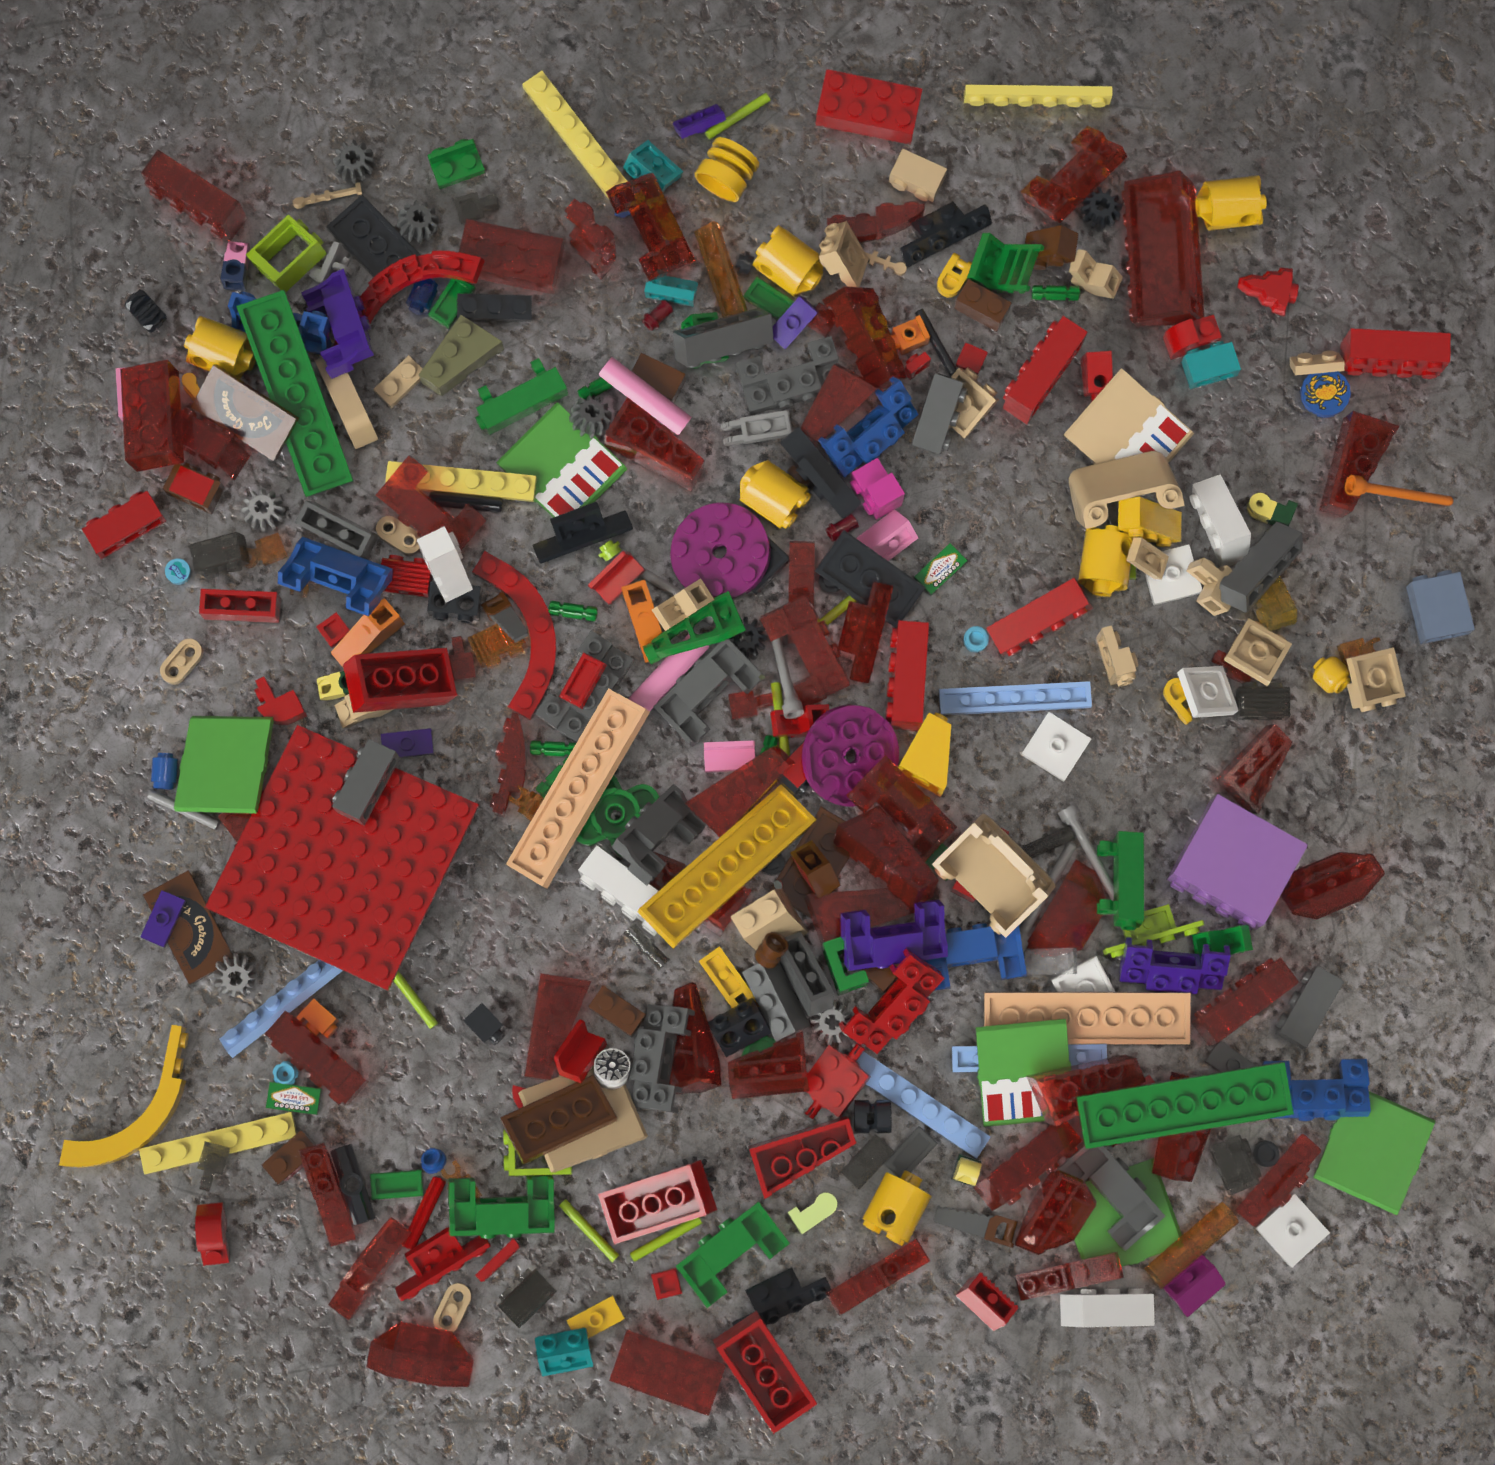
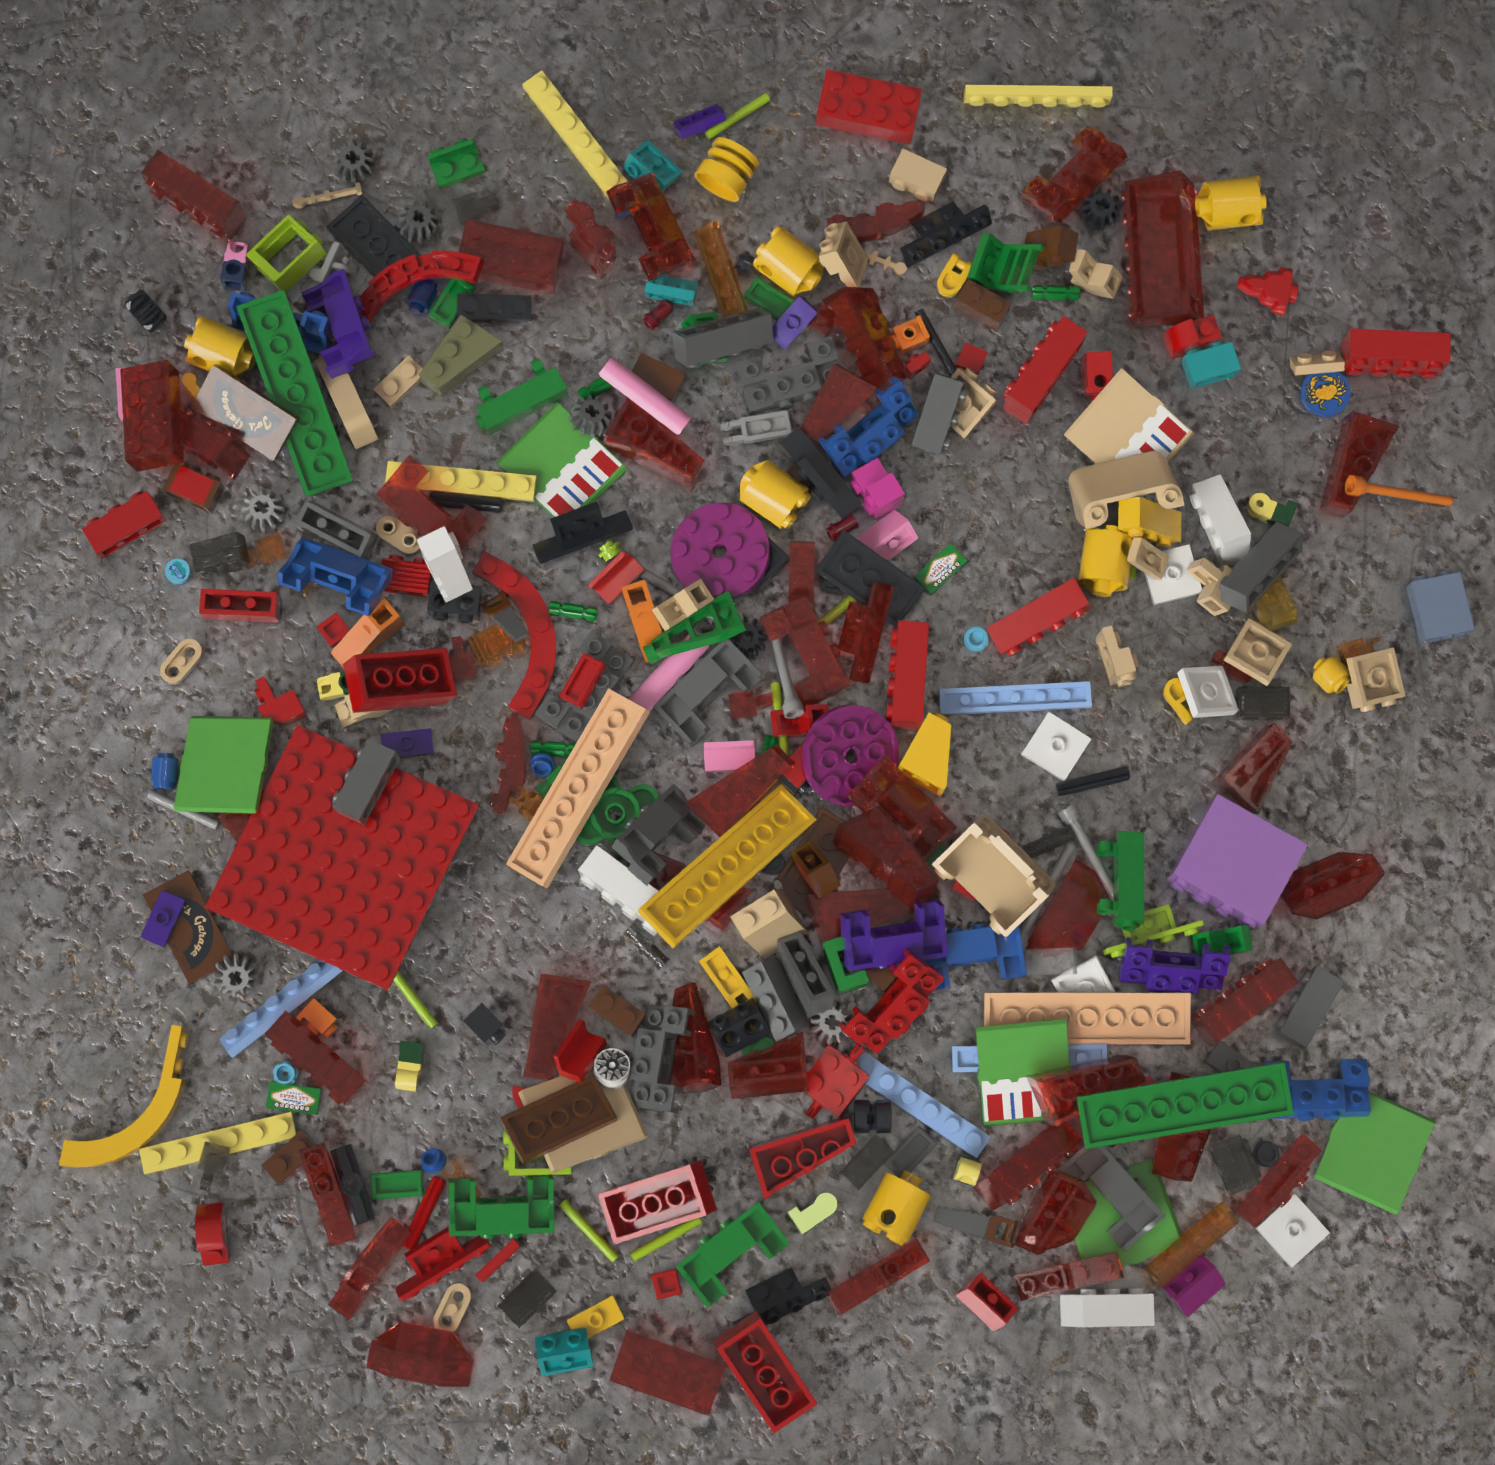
(409, 1065): none -> leg
(541, 764): none -> blue plate
(771, 950): reddish brown wheel -> none
(1092, 781): none -> black axle

